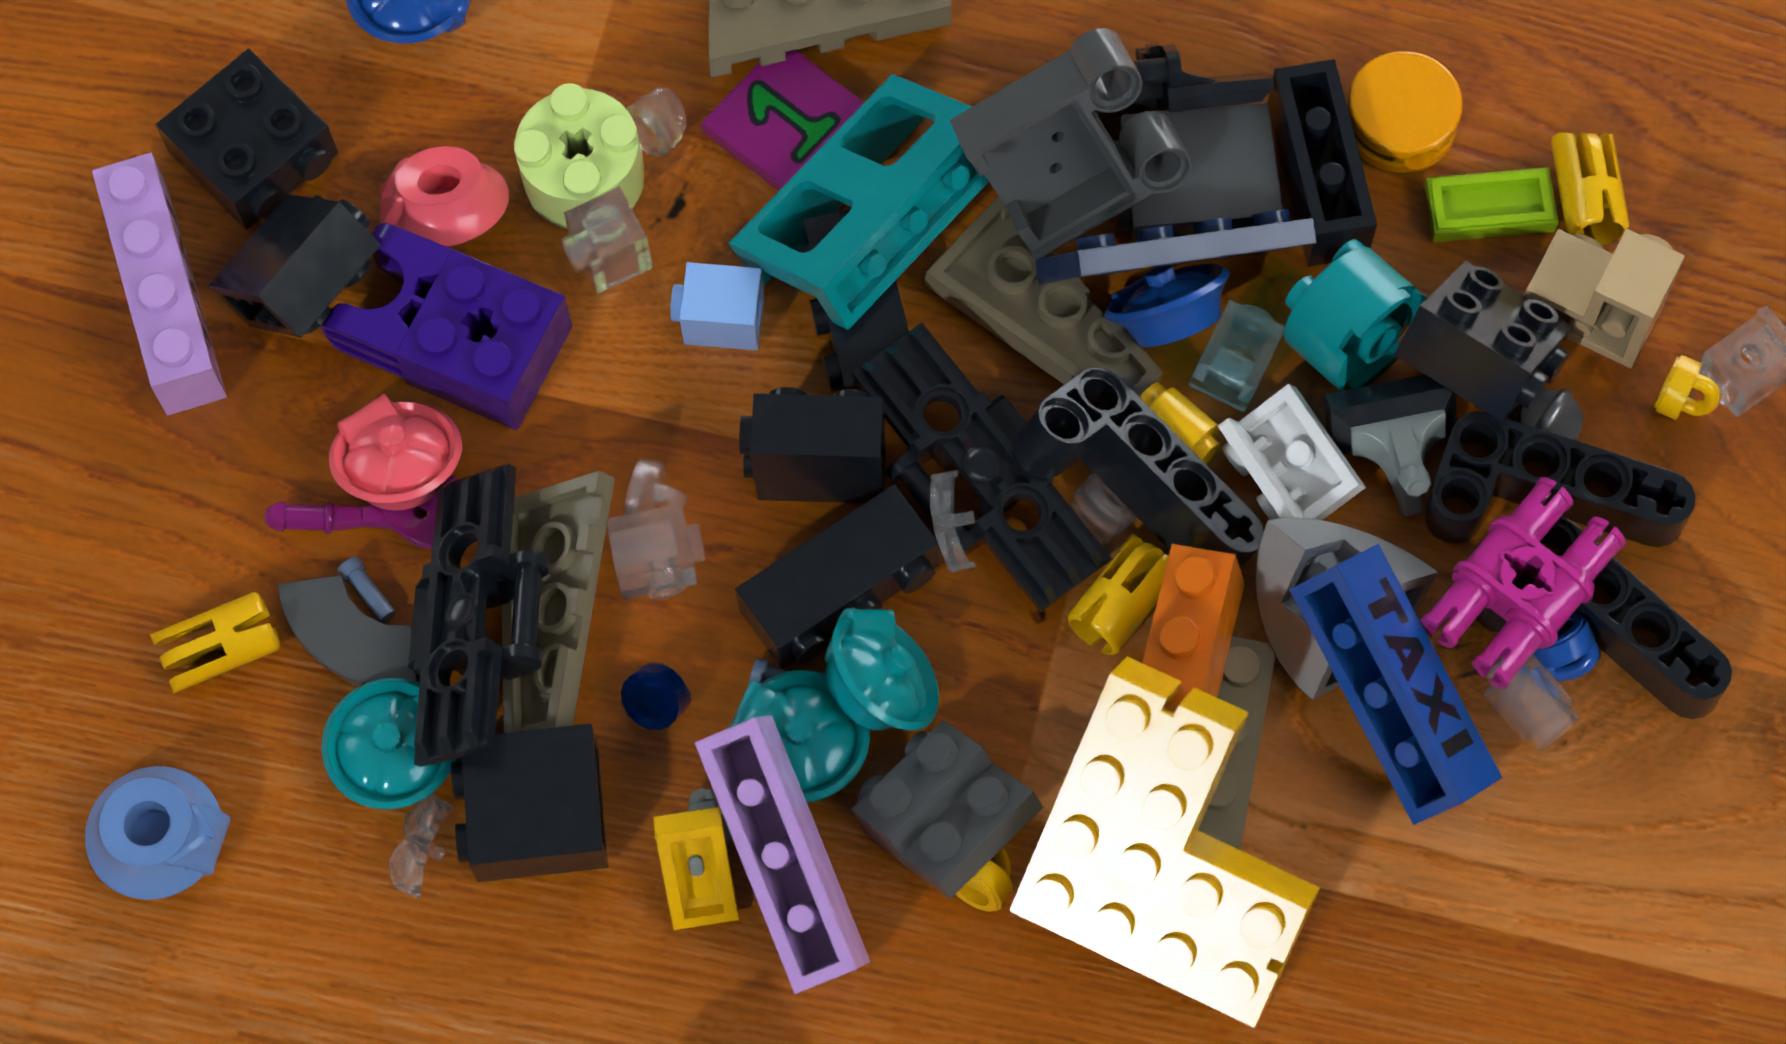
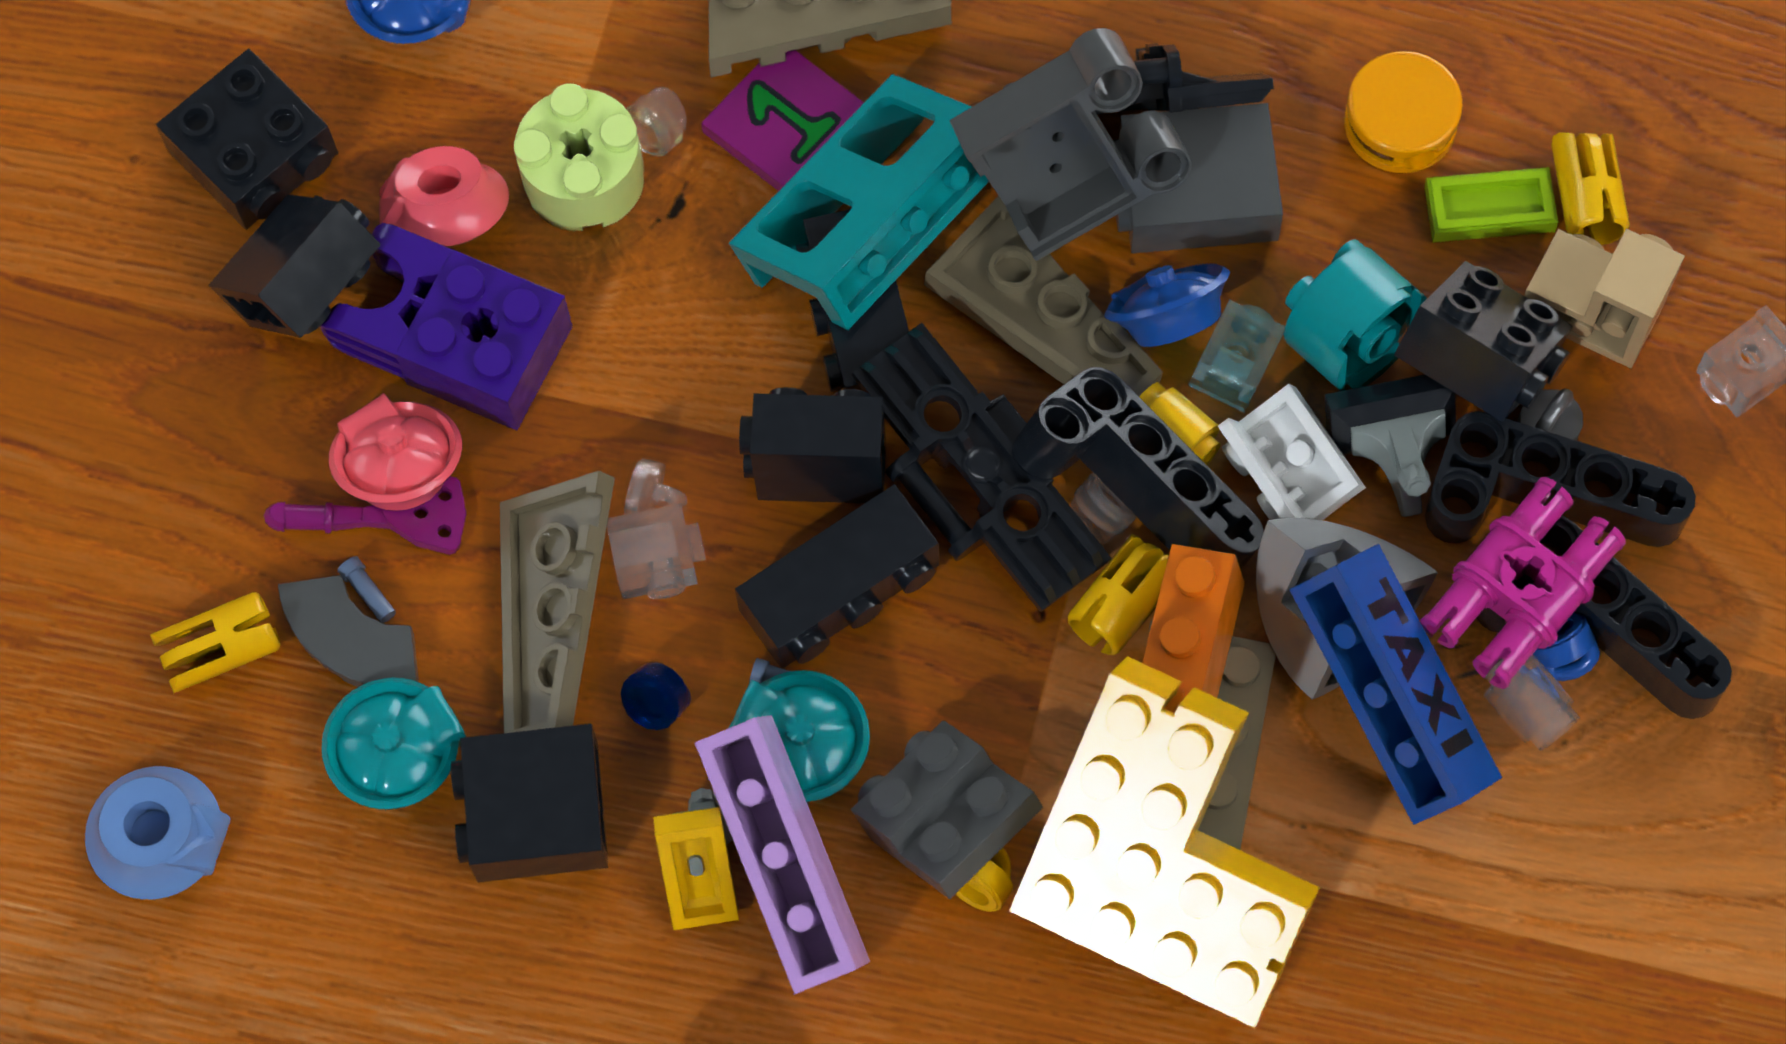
(159, 284): lavender brick -> none
(411, 854): clear piece -> none
(452, 611): black piece -> none
(606, 240): clear brick -> none
(719, 306): light blue brick -> none
(880, 672): teal piece -> none
(946, 521): clear piece -> none
(1159, 247): wing -> none
(1321, 157): black brick -> none
(1677, 386): yellow tile -> none

